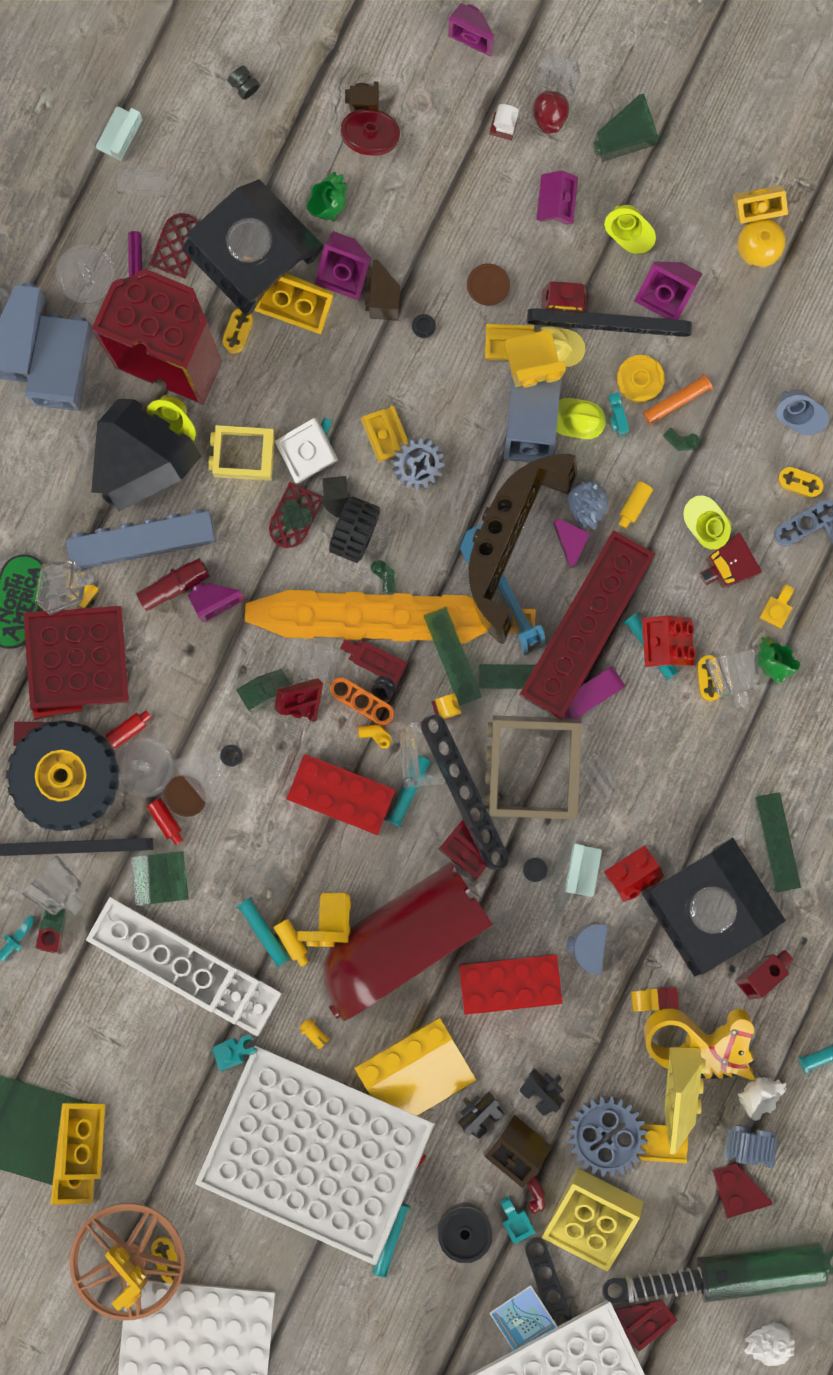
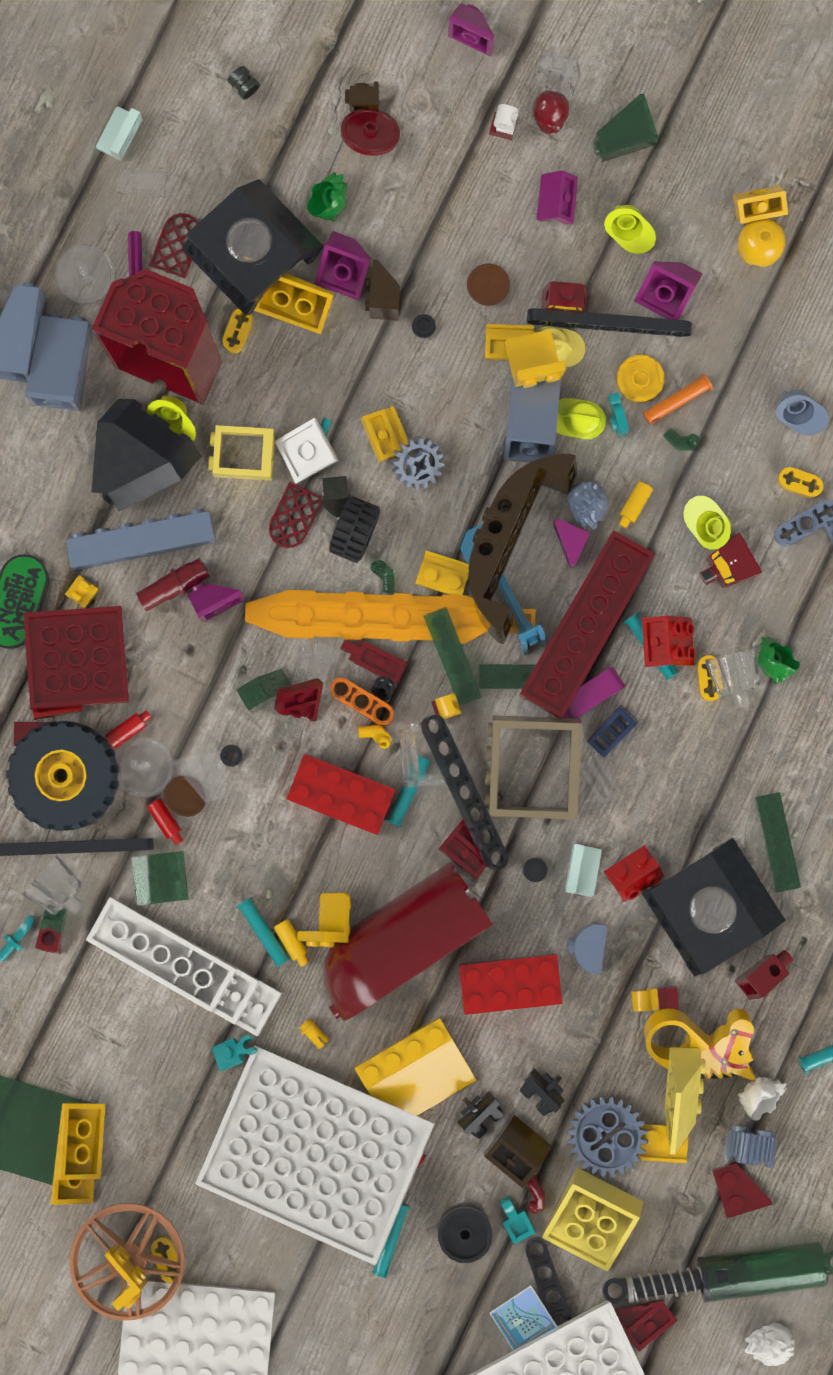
(61, 585): clear torso -> none
(296, 516): clear green tile -> none
(442, 574): none -> yellow plate
(618, 737): none -> dark blue slope
(777, 610): yellow plate -> none

